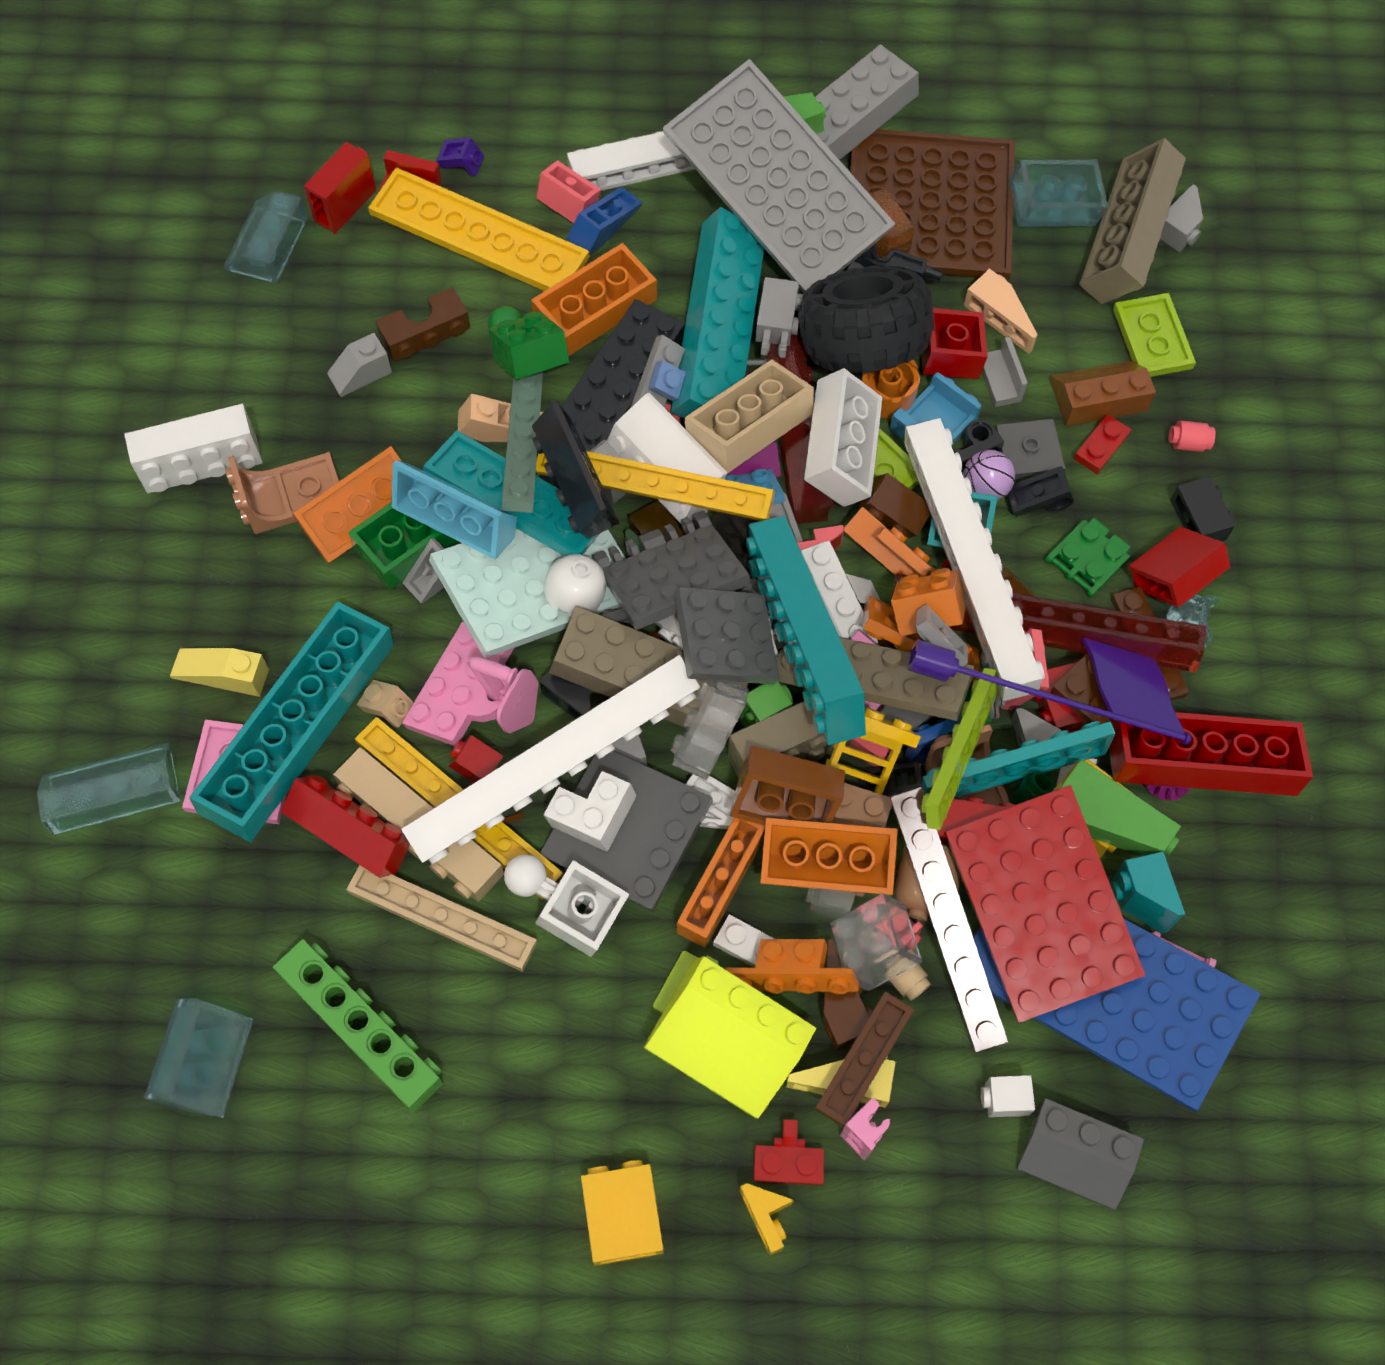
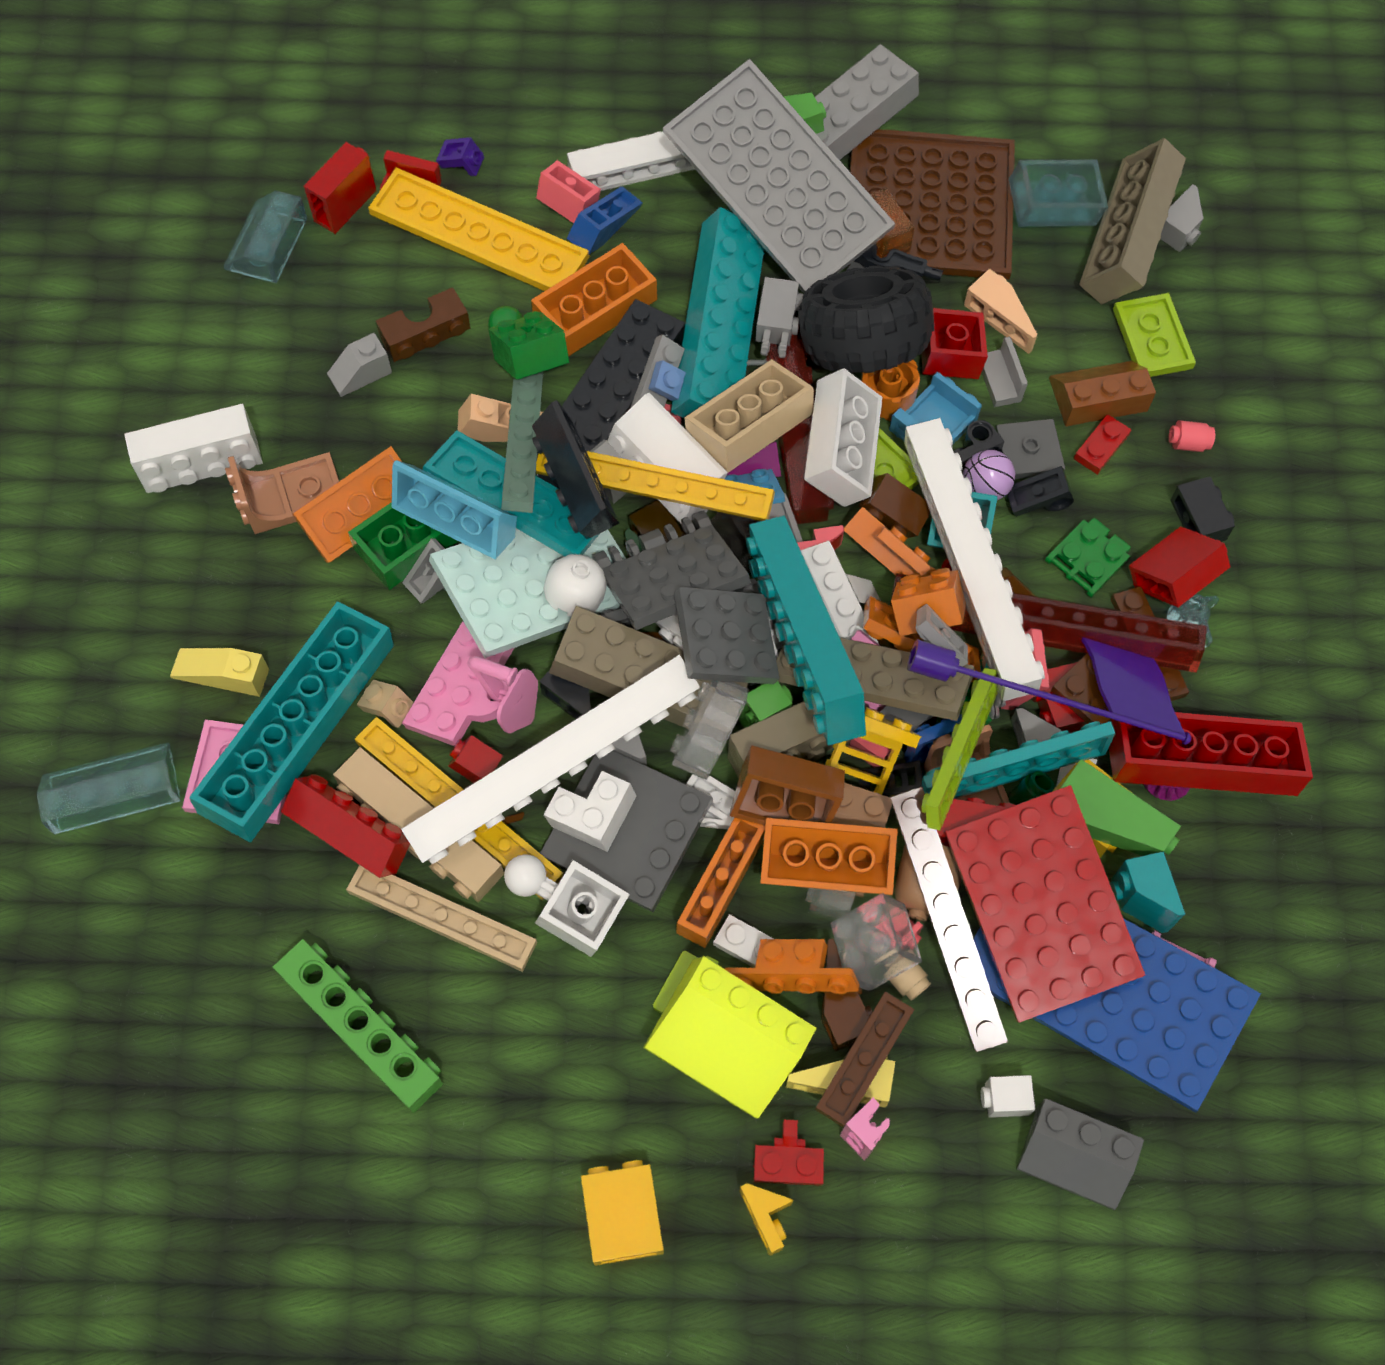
(199, 1057): clear light blue slope -> none

